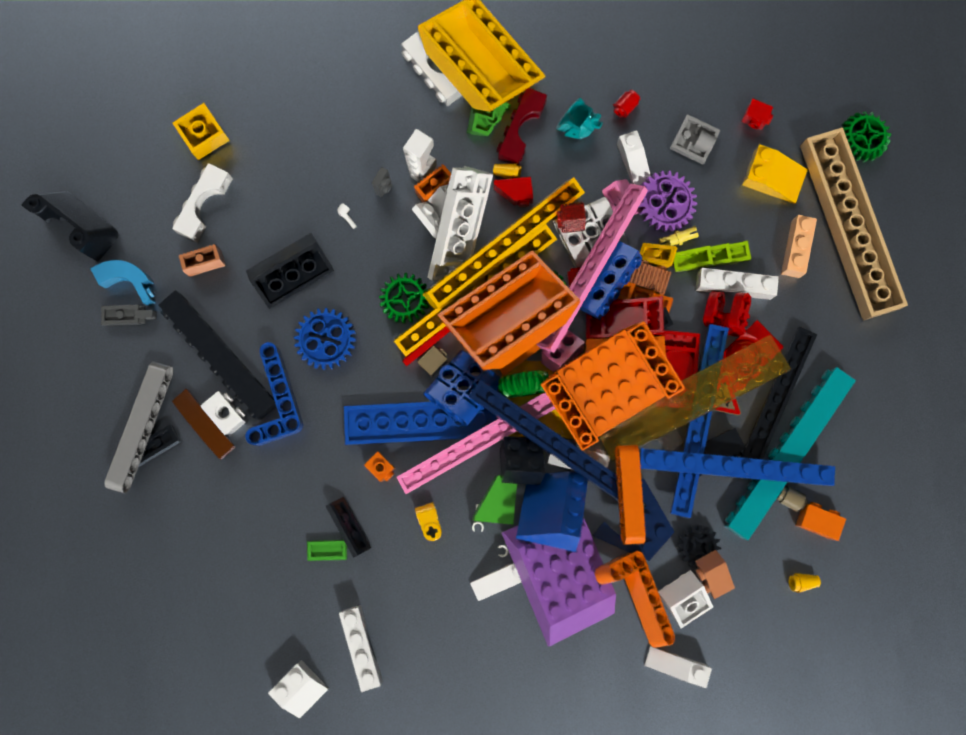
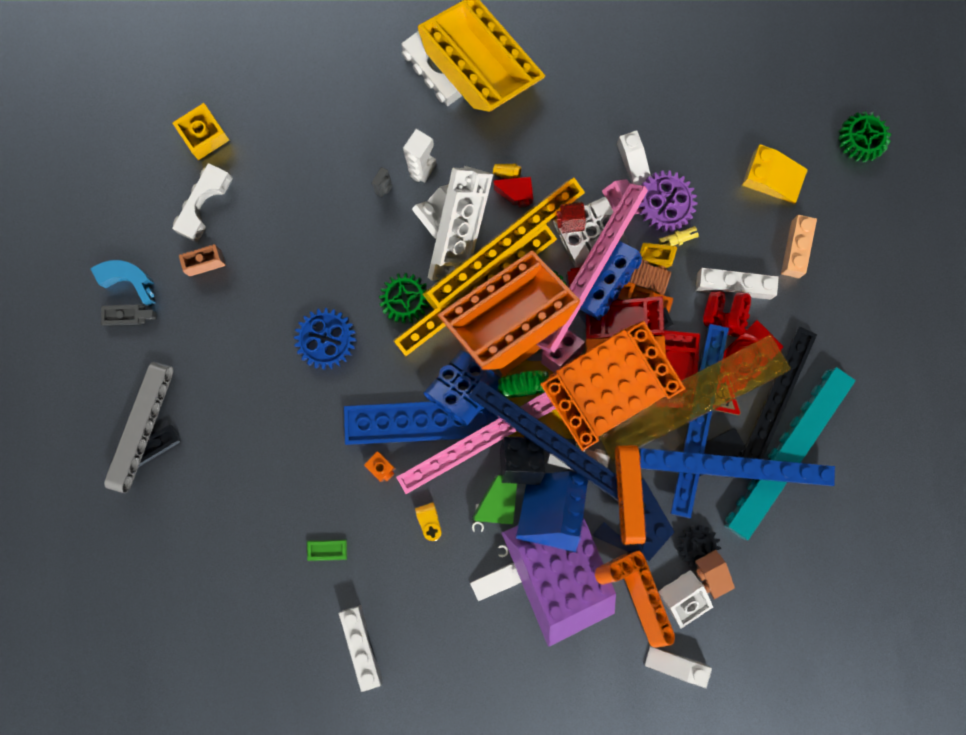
(91, 232): black windscreen -> none
(202, 424): reddish brown slope -> none
(214, 407): white brick -> none
(218, 354): black brick -> none
(280, 399): blue beam -> none
(289, 270): black slope -> none
(298, 690): white slope -> none
(342, 211): white hand -> none
(348, 527): black plate -> none
(425, 346): red tile -> none
(431, 183): orange brick -> none
(433, 360): dark tan brick -> none
(483, 122): bright green slope -> none
(530, 107): dark red arch -> none
(579, 120): teal helmet -> none
(626, 103): red brick -> none
(695, 139): light grey plate -> none
(712, 256): lime slope -> none
(757, 114): red brick -> none
(792, 498): dark tan brick -> none
(803, 582): yellow cone -> none
(821, 522): orange brick -> none
(853, 224): tan brick -> none

